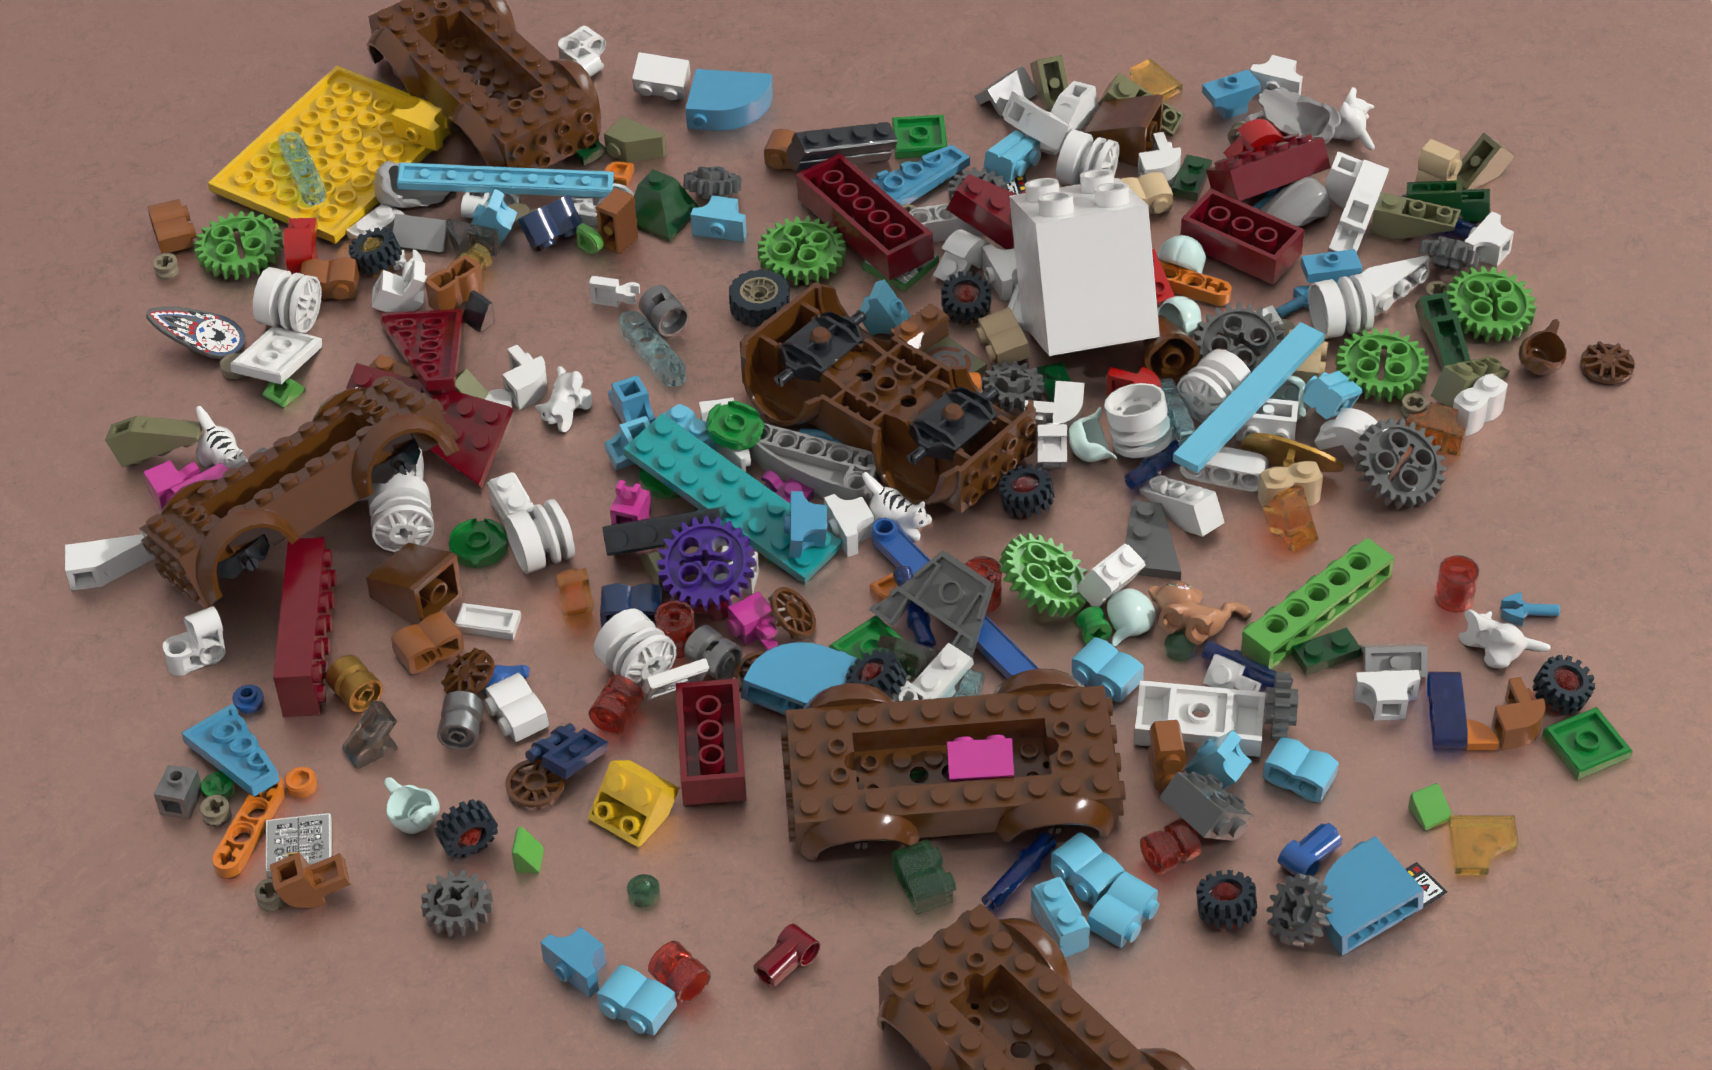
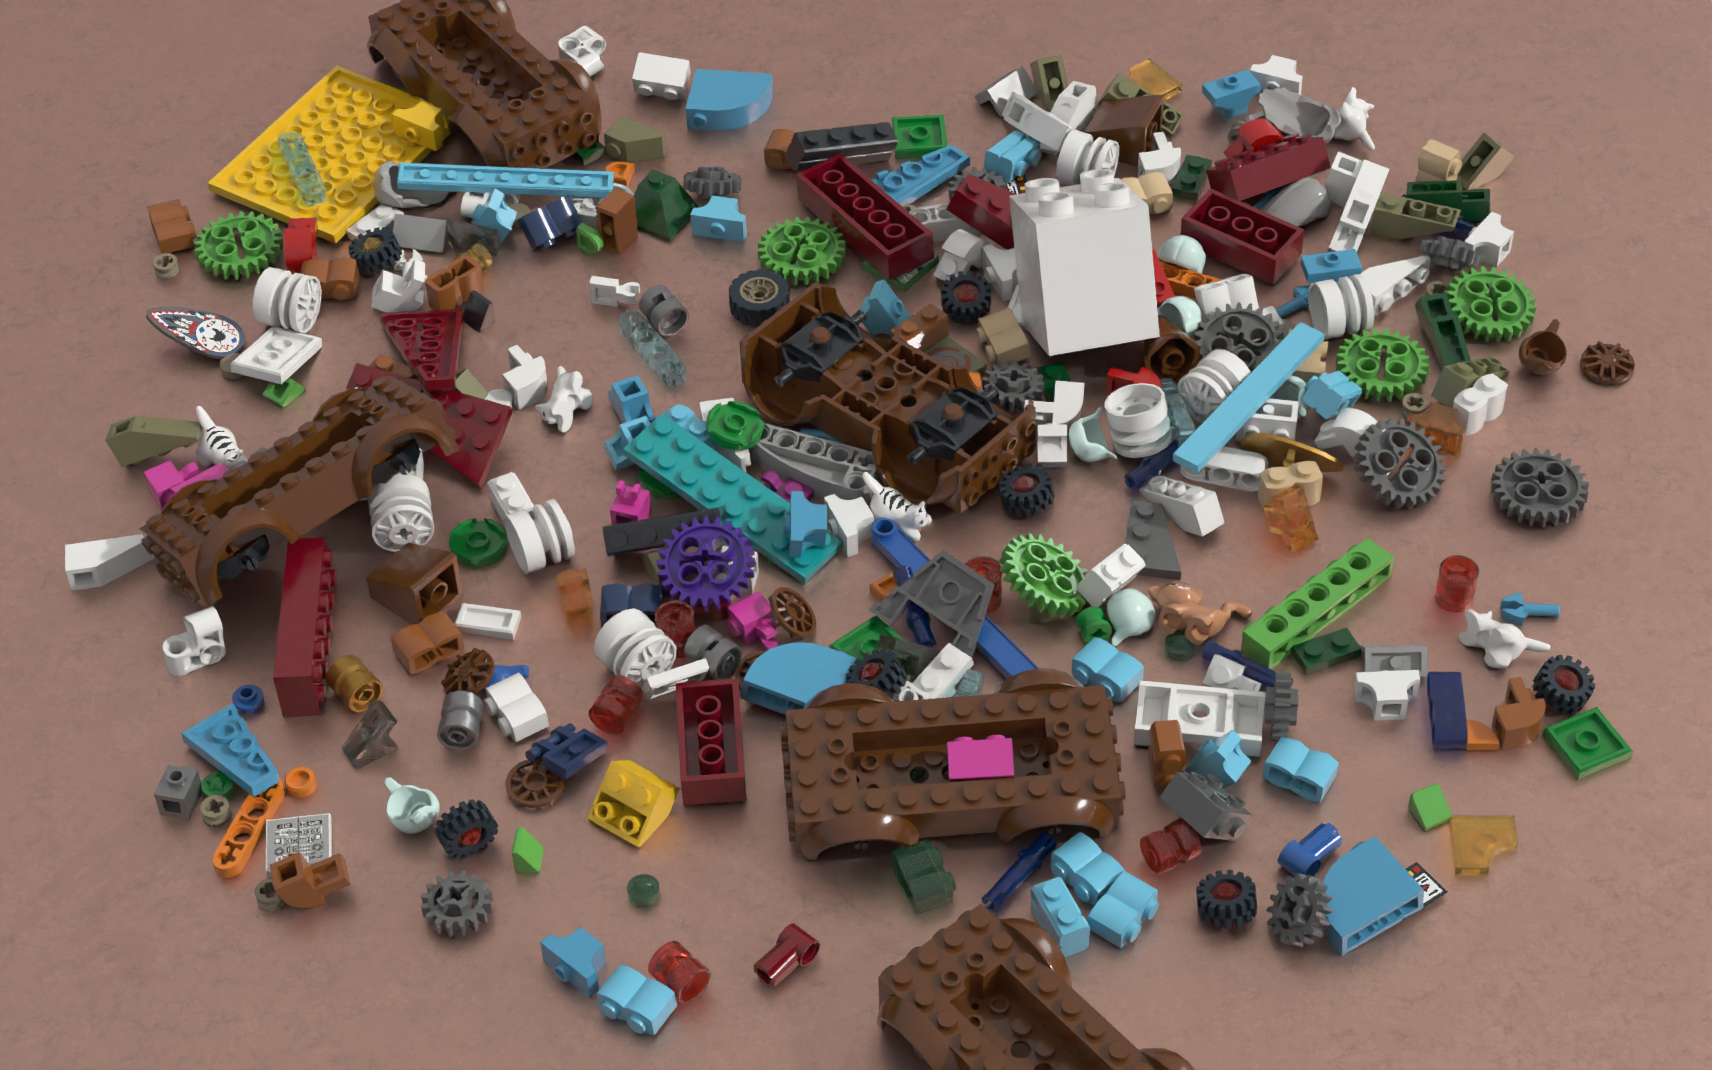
(1230, 291): none -> white brick
(1539, 487): none -> dark grey gear

